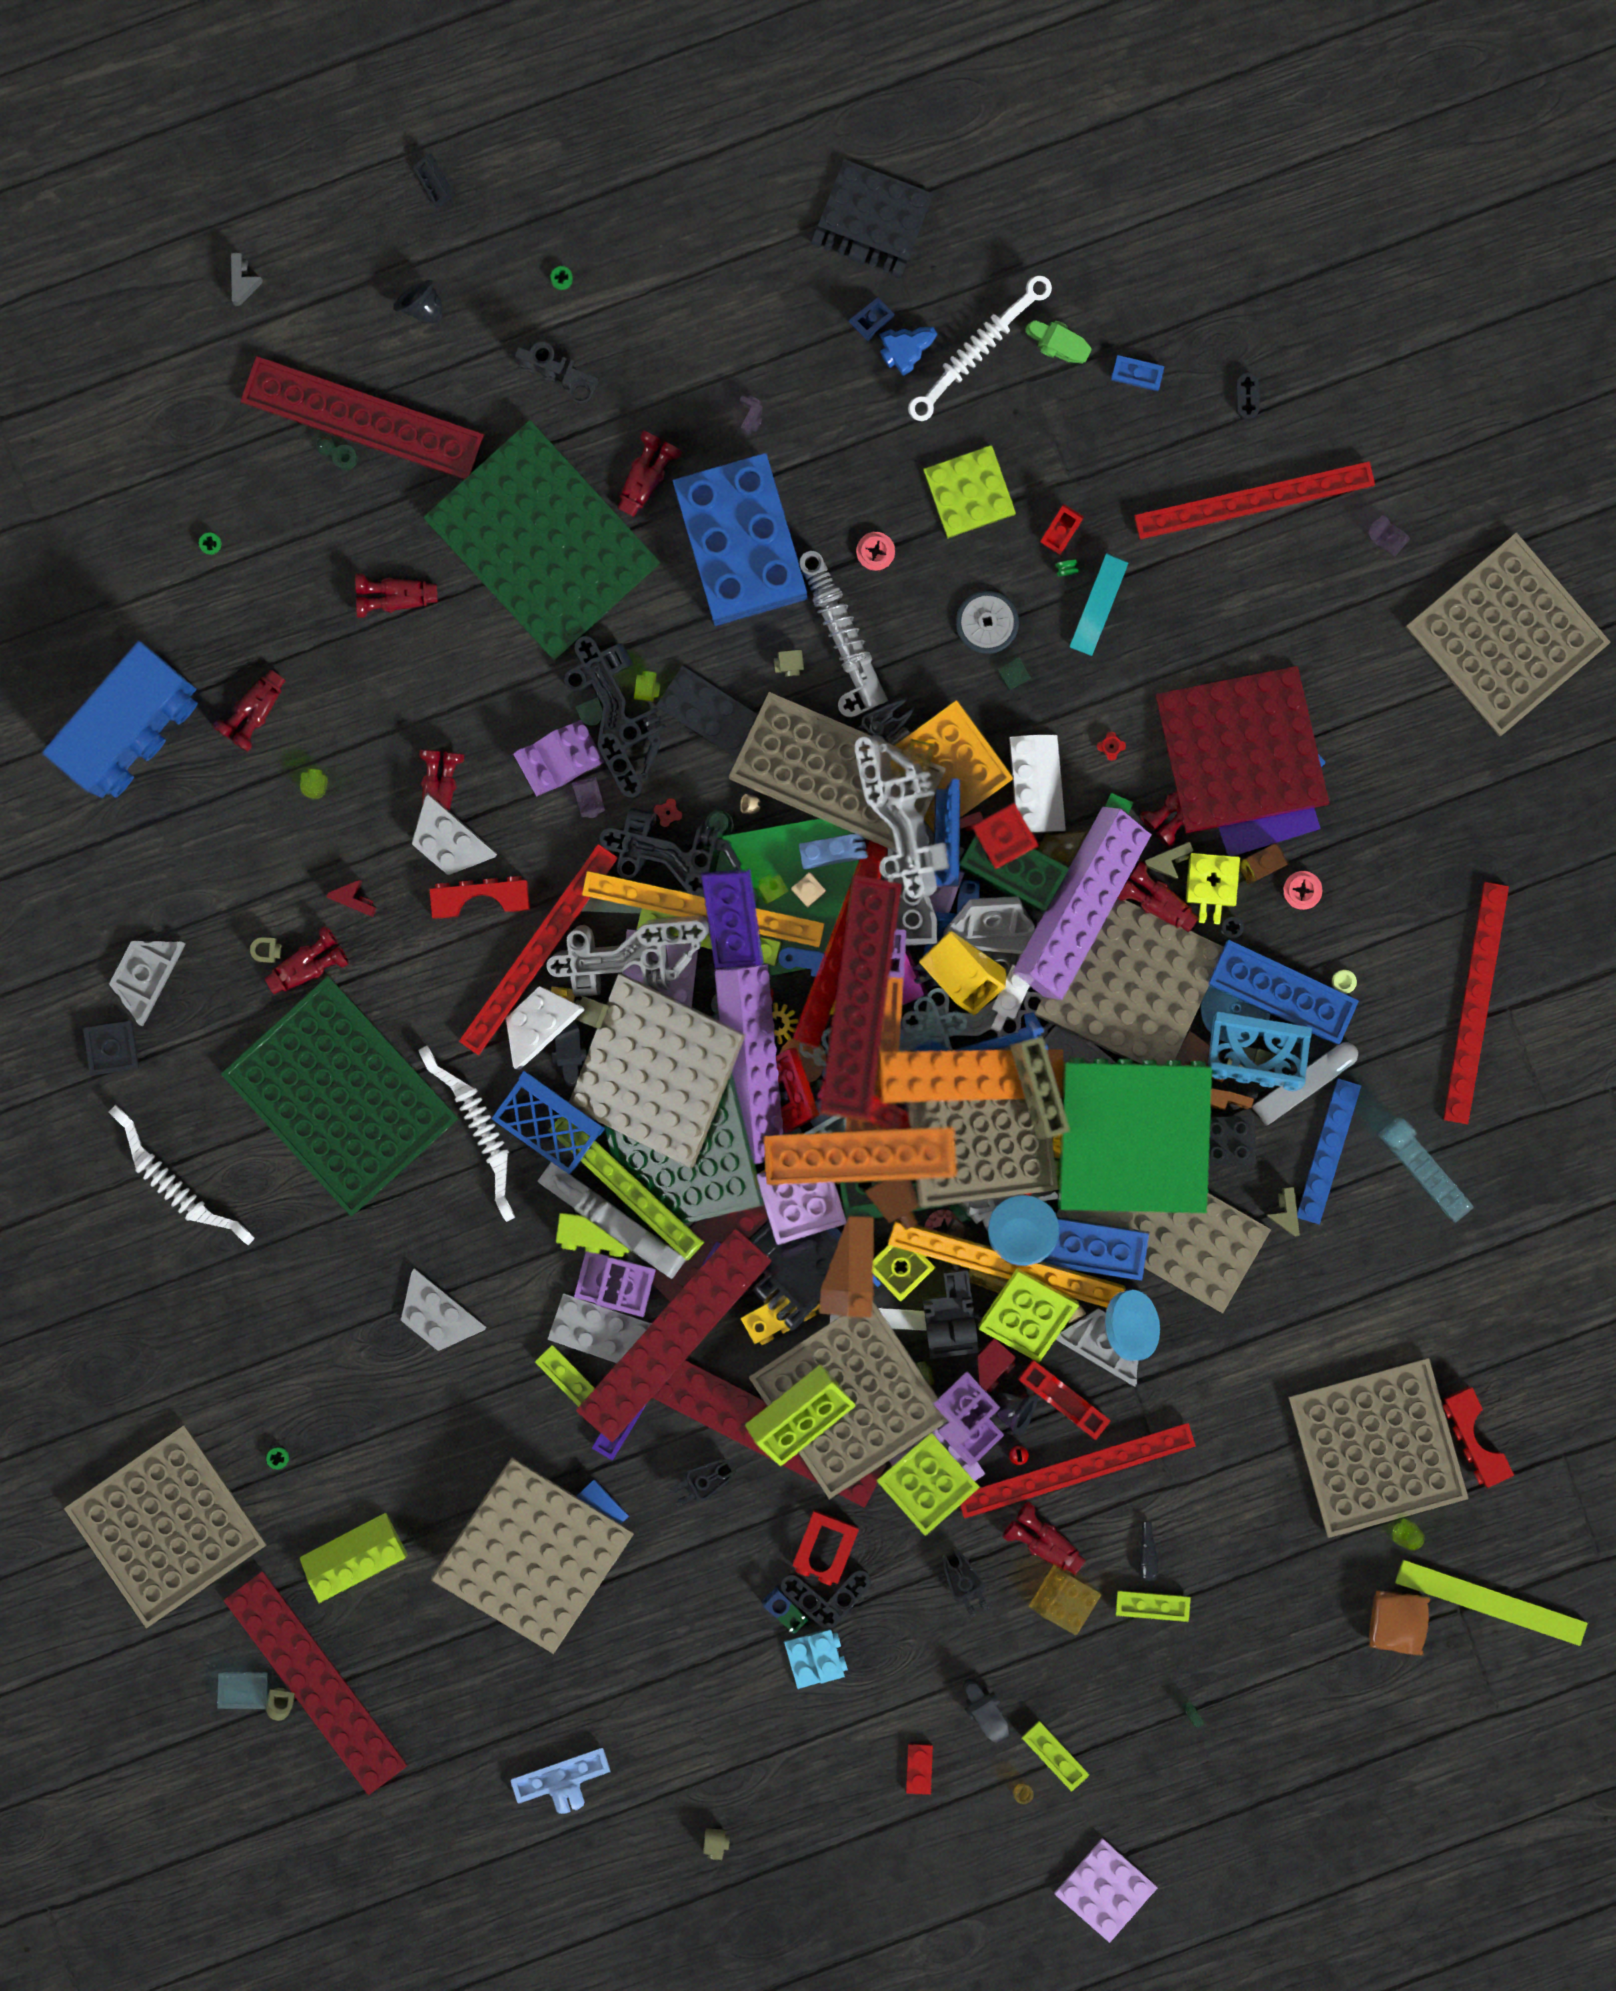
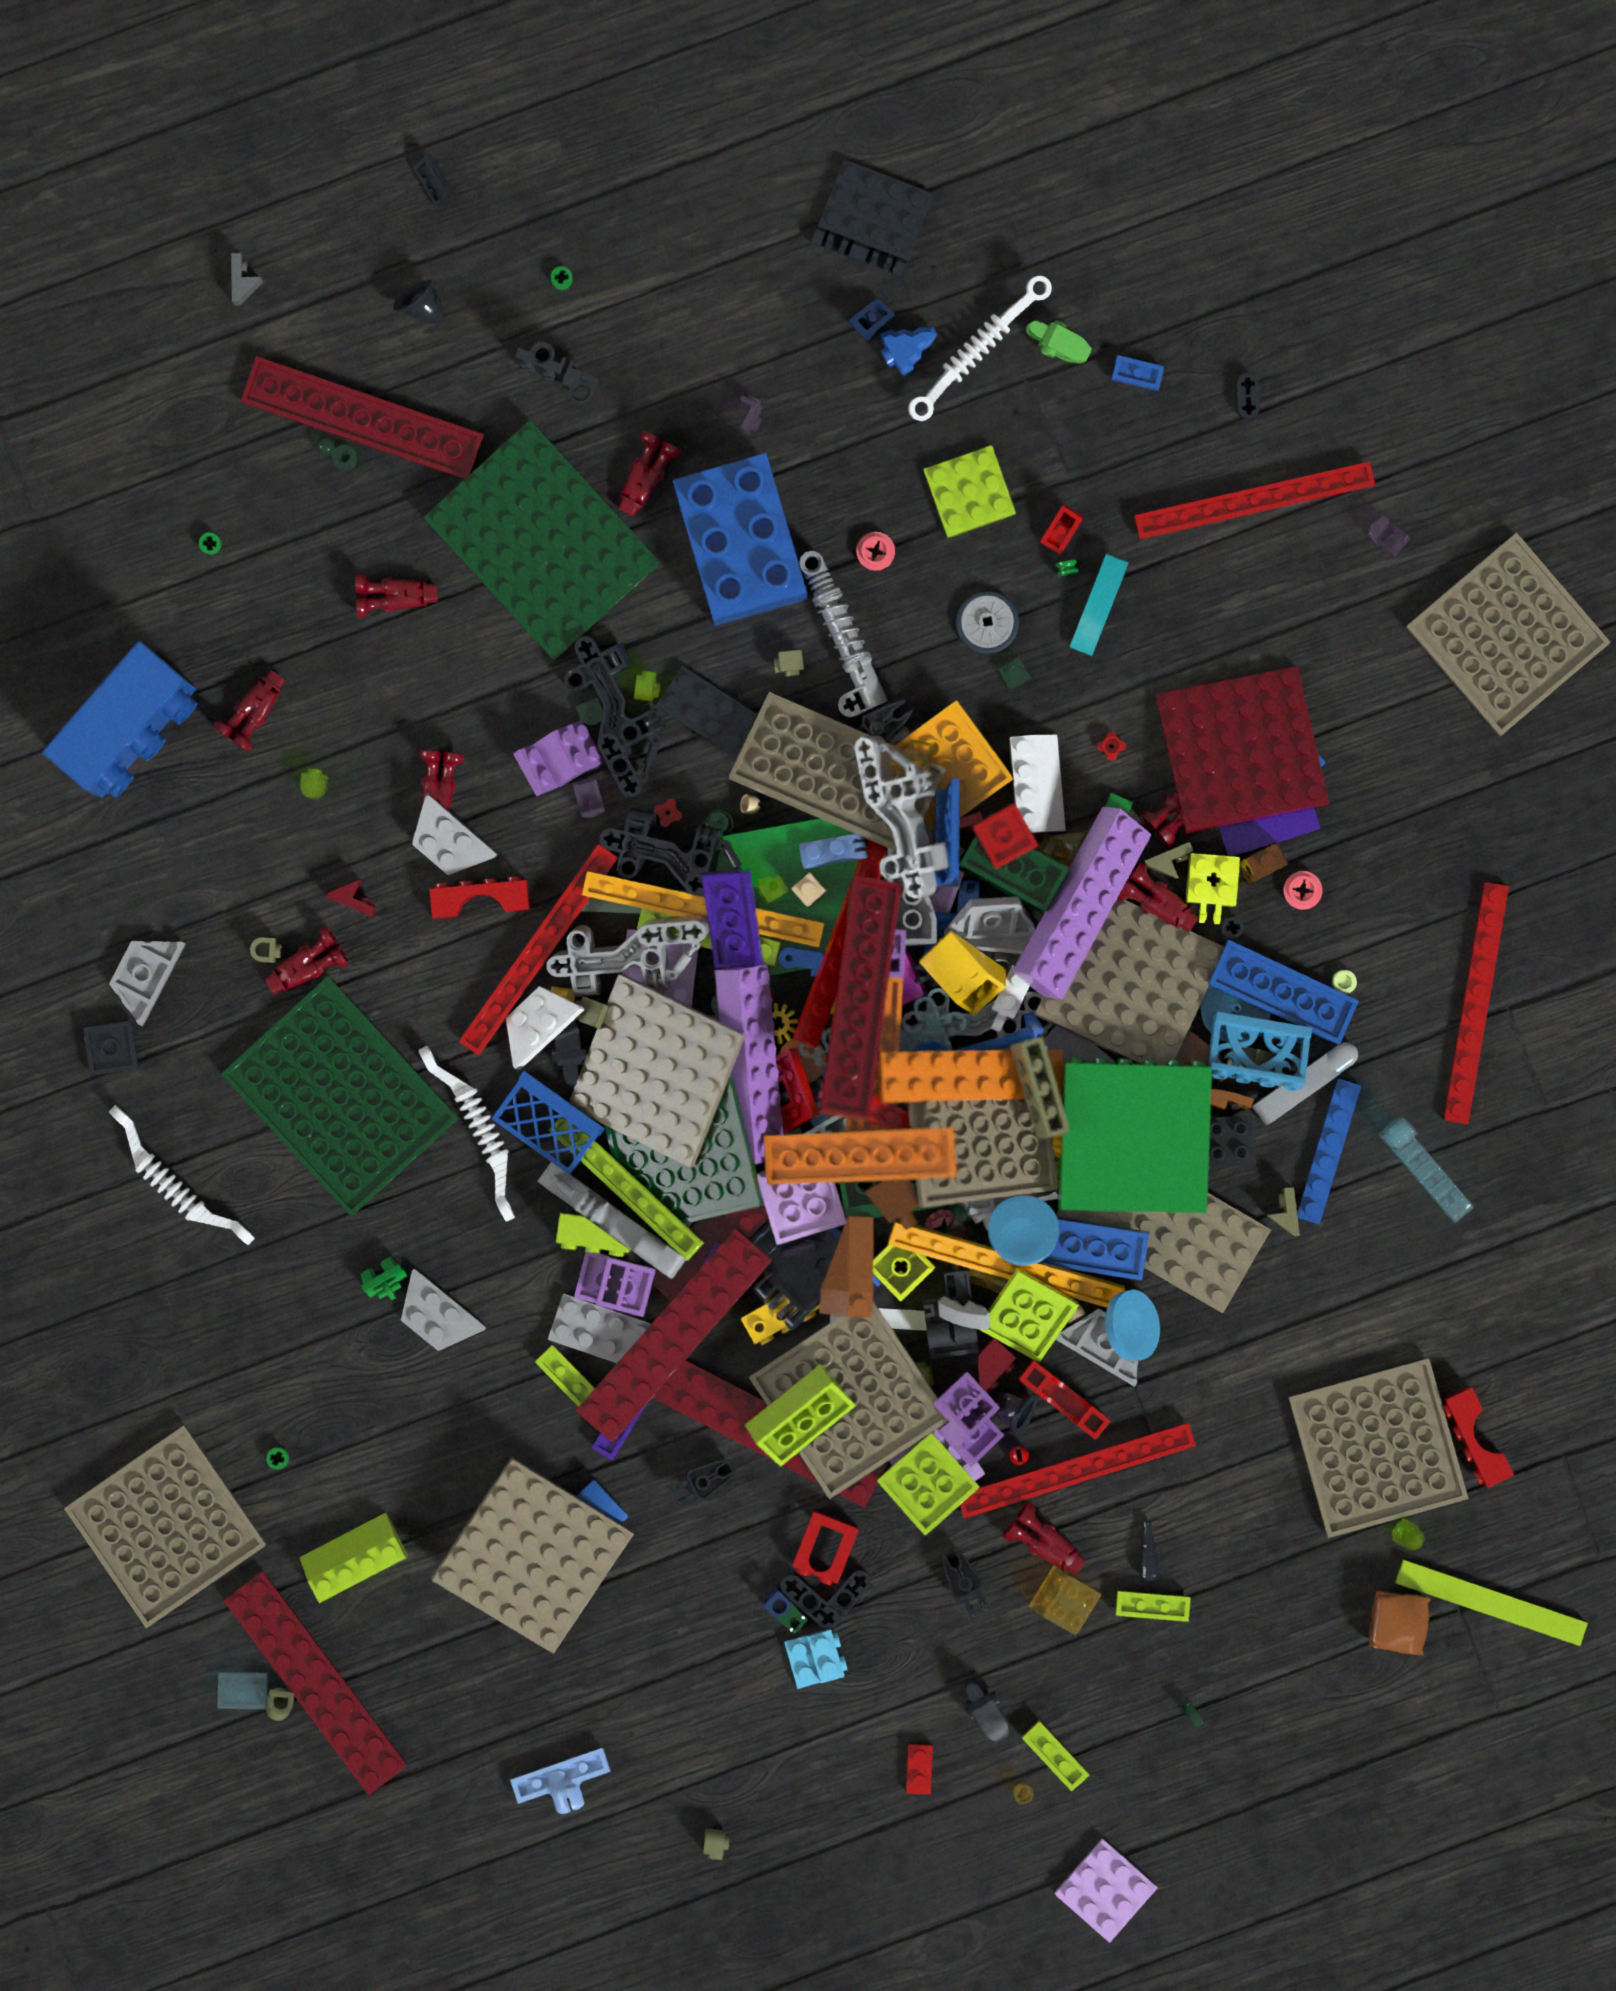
(385, 1283): none -> green hips
(969, 1316): none -> light grey slope

